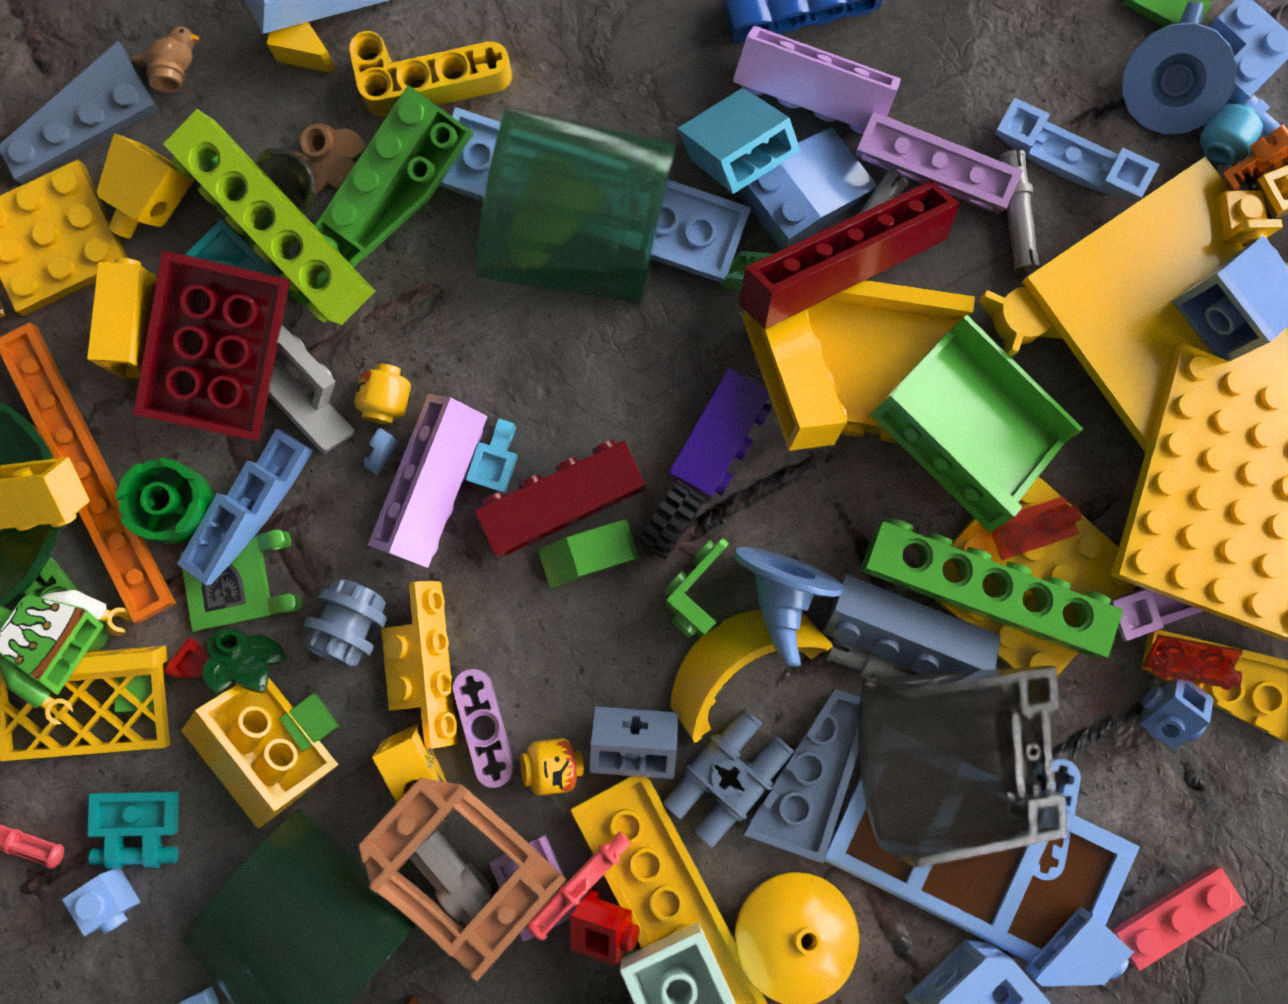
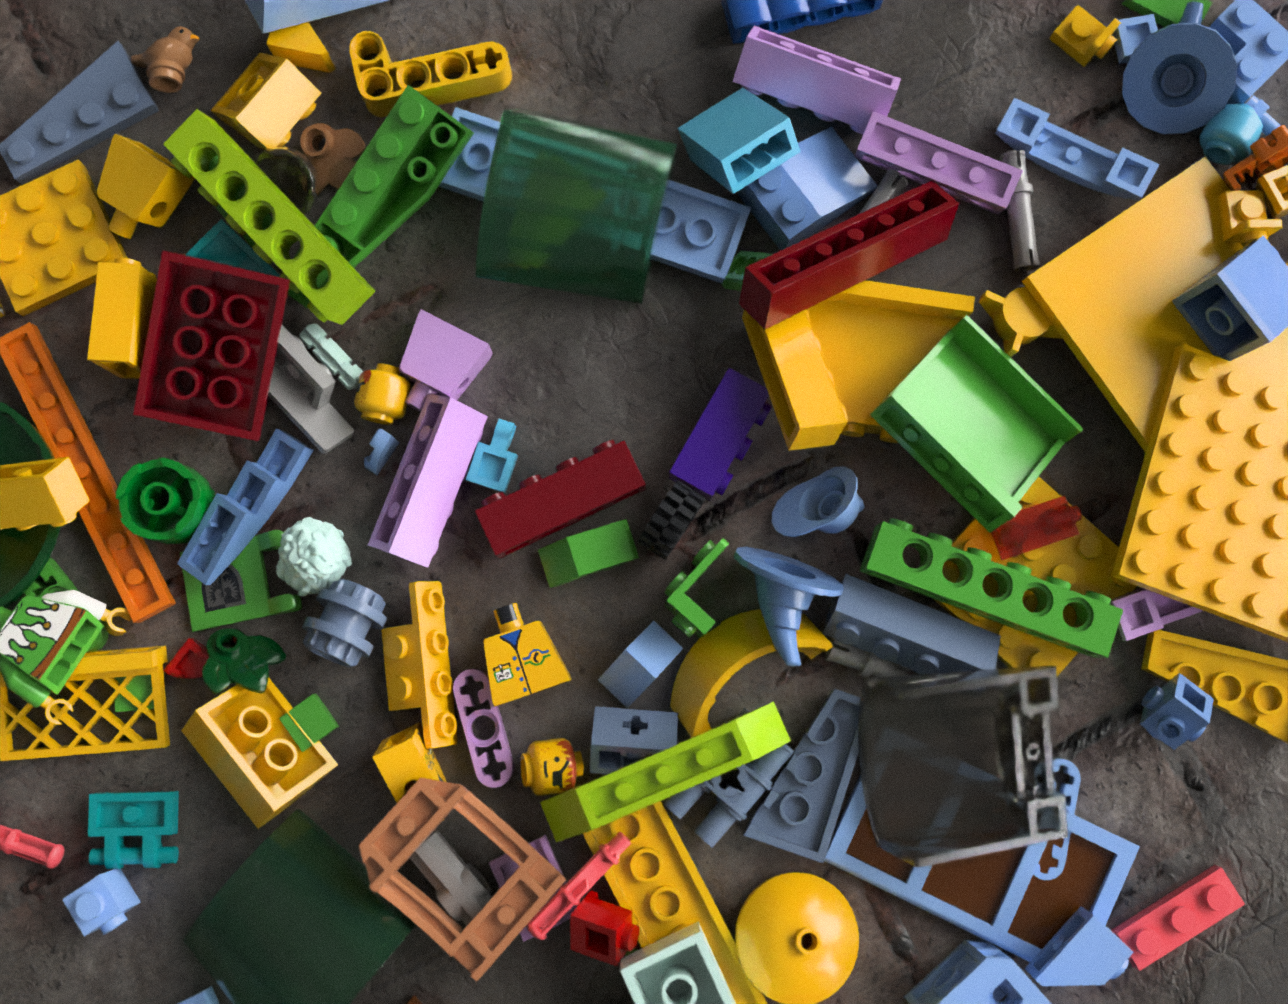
(267, 101): none -> yellow slope
(312, 556): none -> light aqua hair
(331, 355): none -> light aqua axle
(441, 359): none -> lavender torso
(521, 658): none -> yellow torso
(640, 664): none -> light blue slope
(665, 773): none -> lime slope
(820, 504): none -> light blue piece
(1084, 36): none -> yellow bracket
(1131, 34): none -> light blue plate
(1191, 659): clear red hinge -> none

